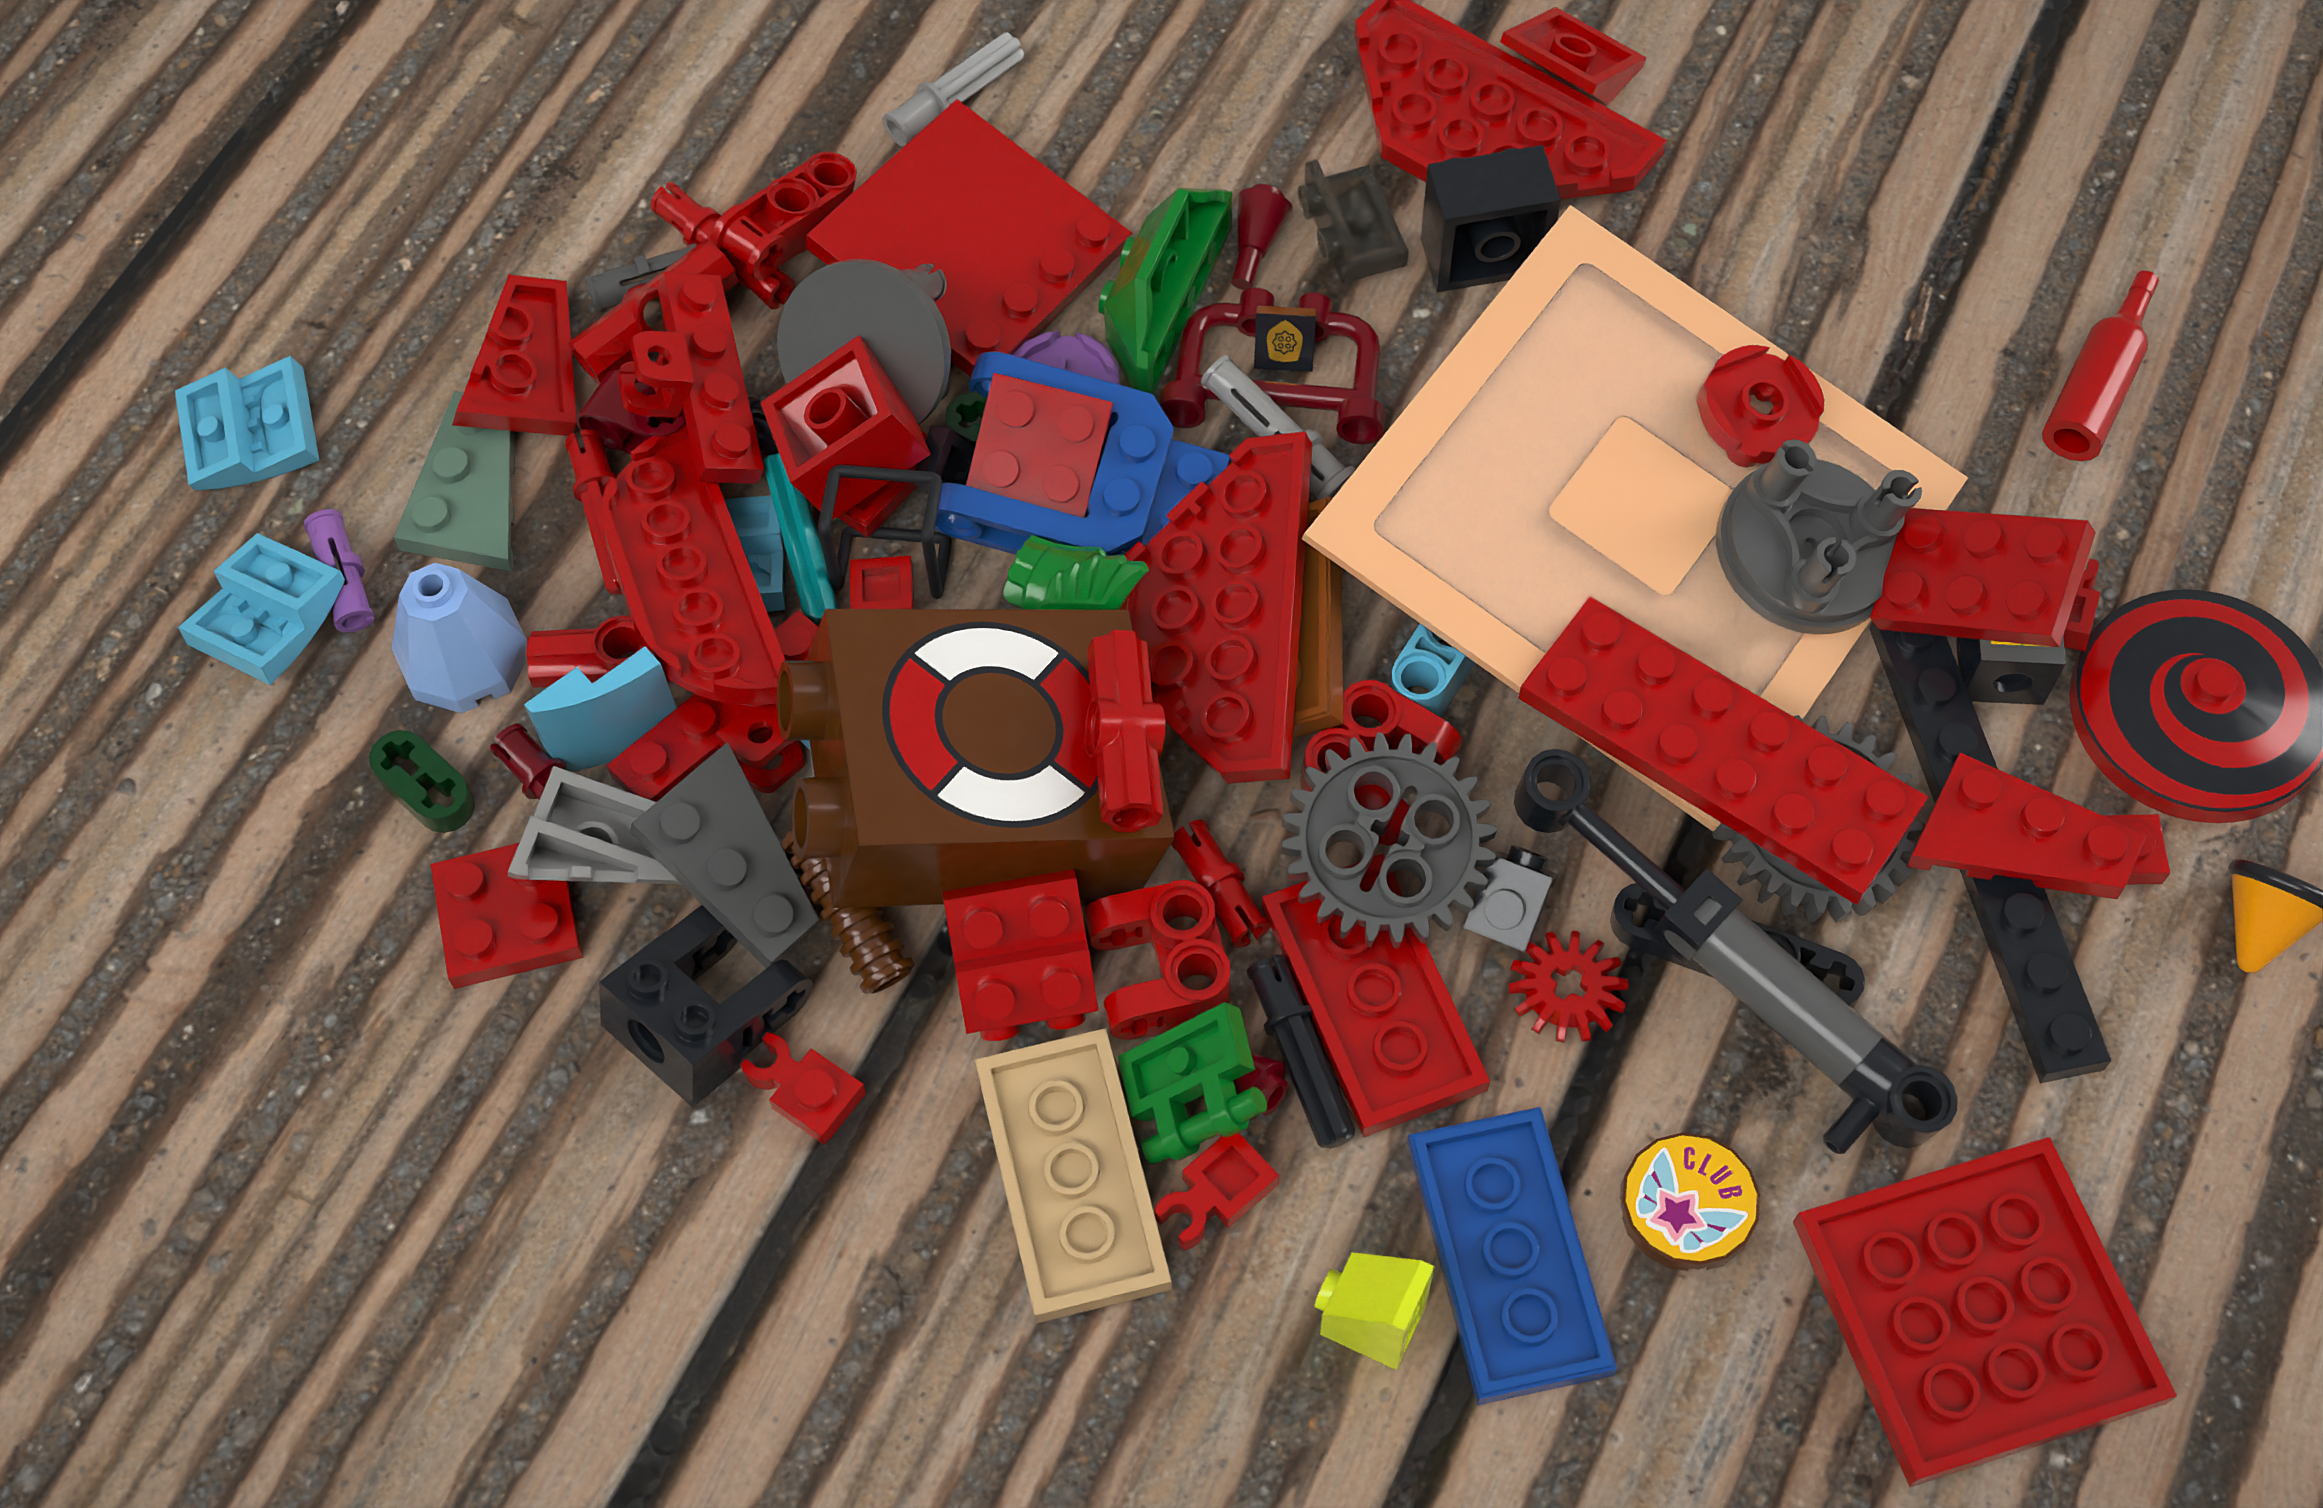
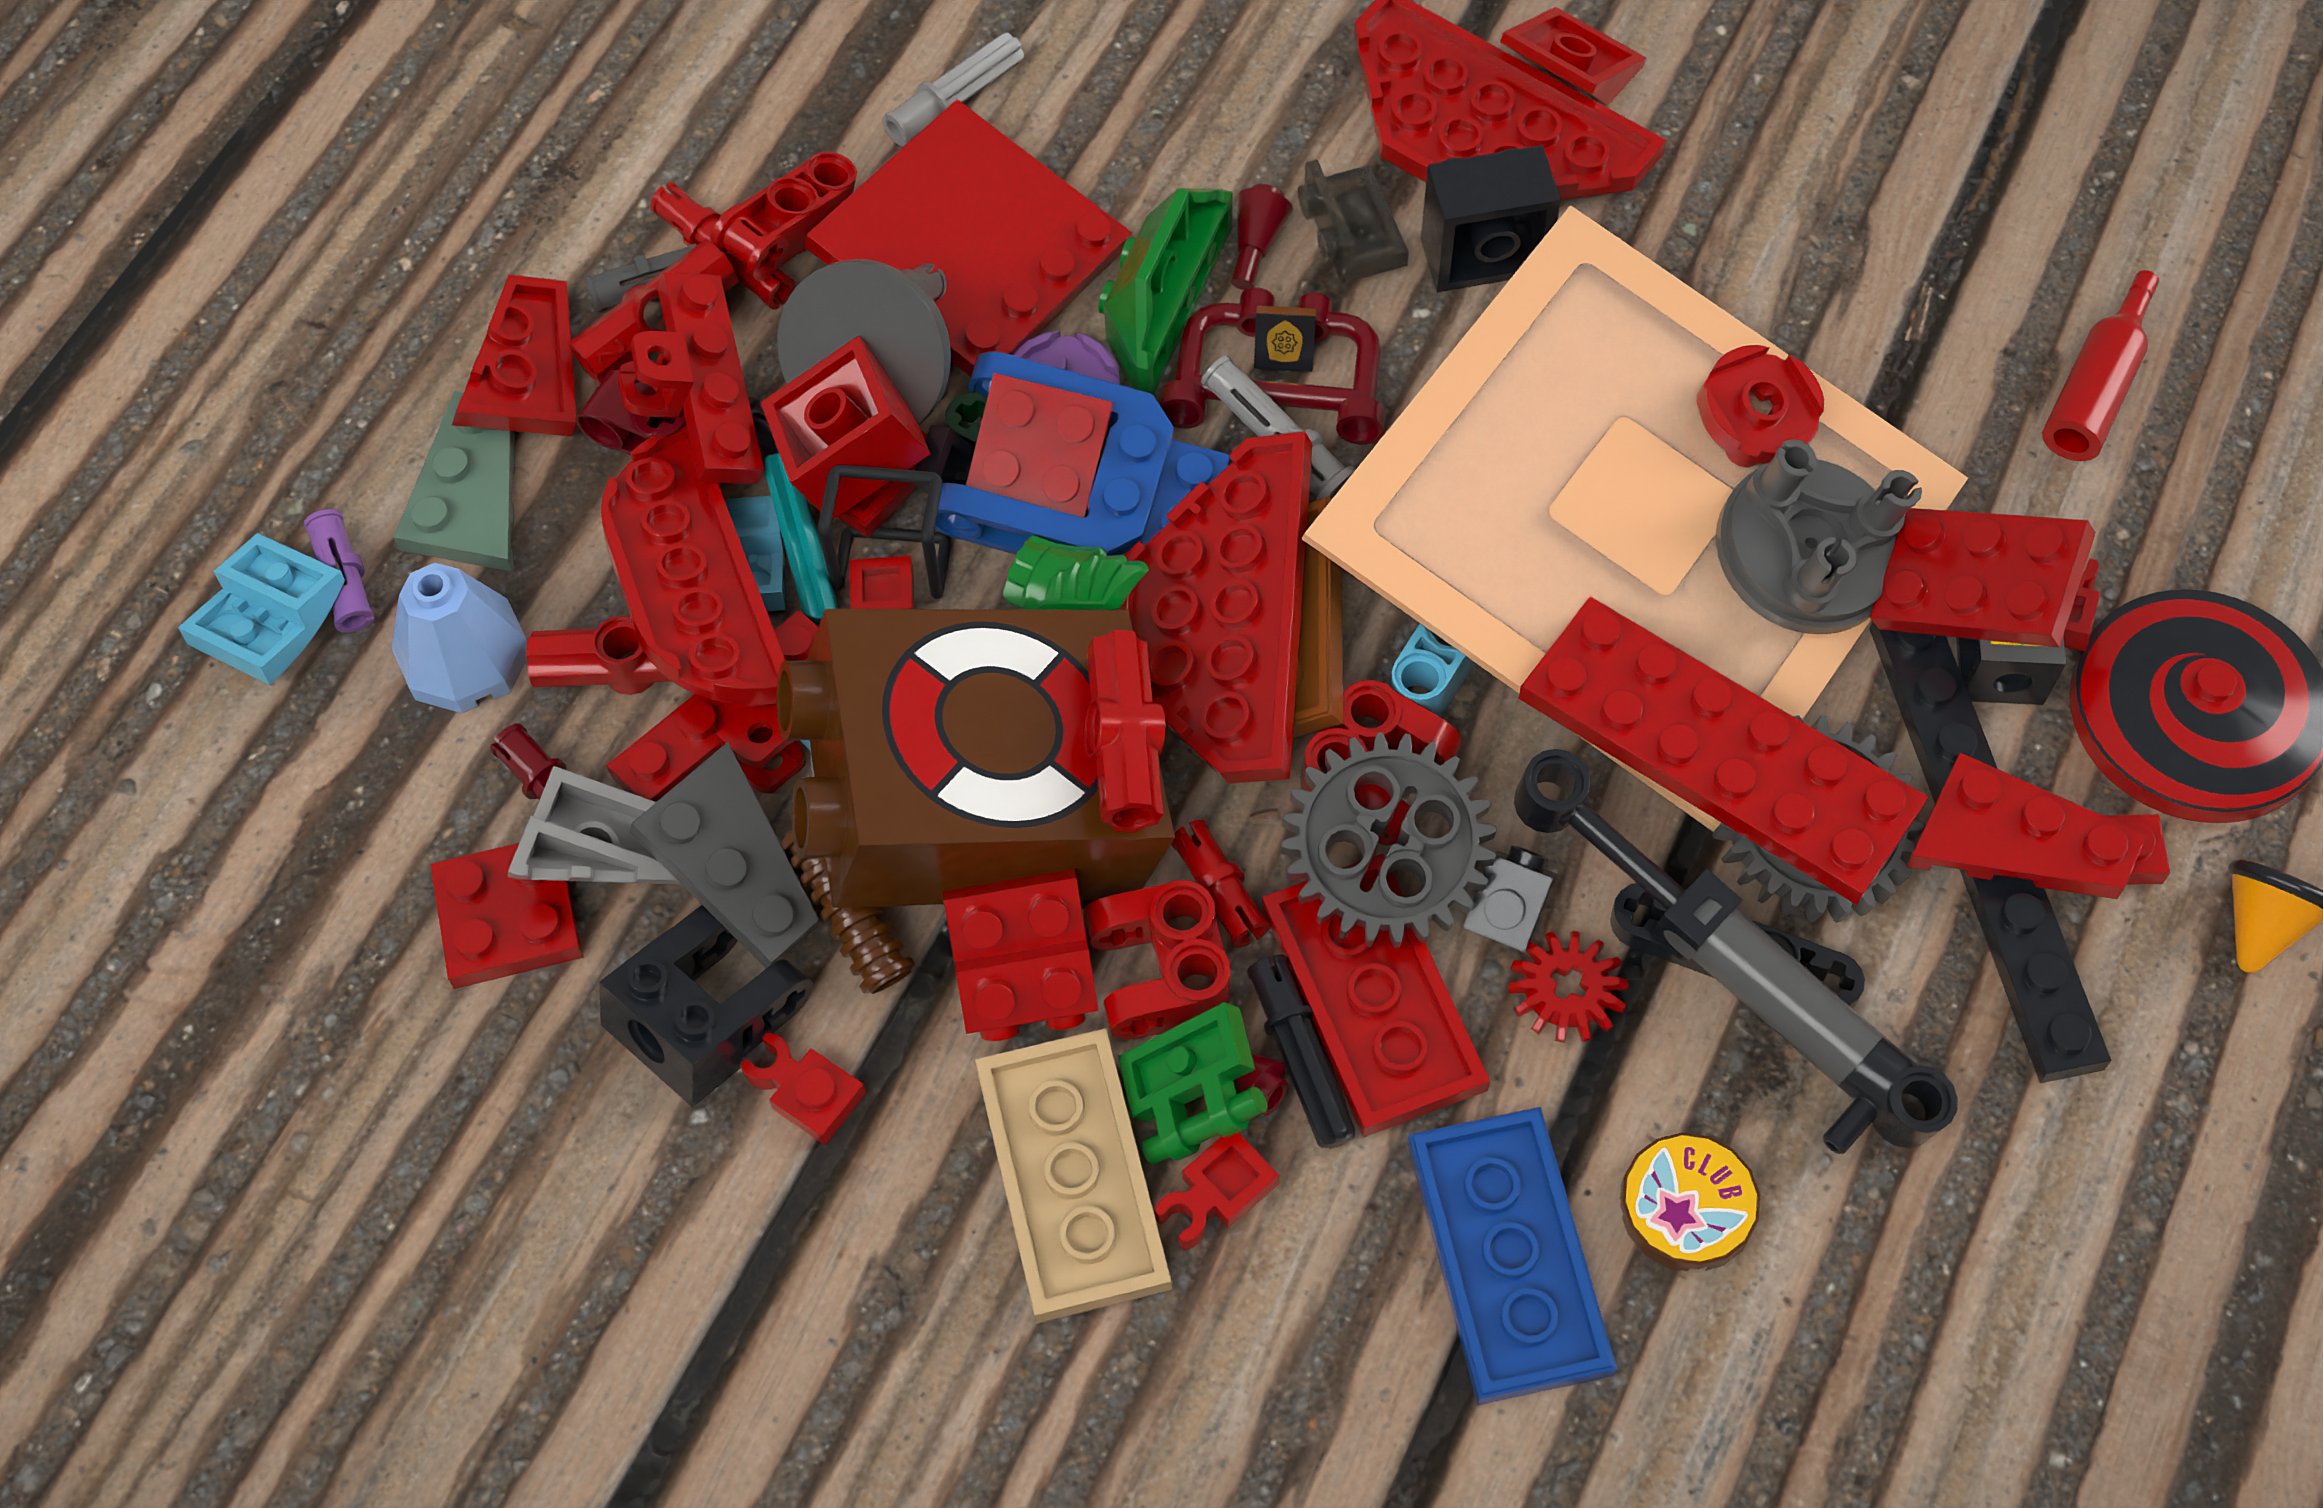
(246, 426): medium azure slope -> none
(431, 772): dark green beam -> none
(591, 476): red axle -> none
(600, 720): medium azure slope -> none
(1375, 1305): neon yellow slope -> none
(1982, 1310): red plate -> none

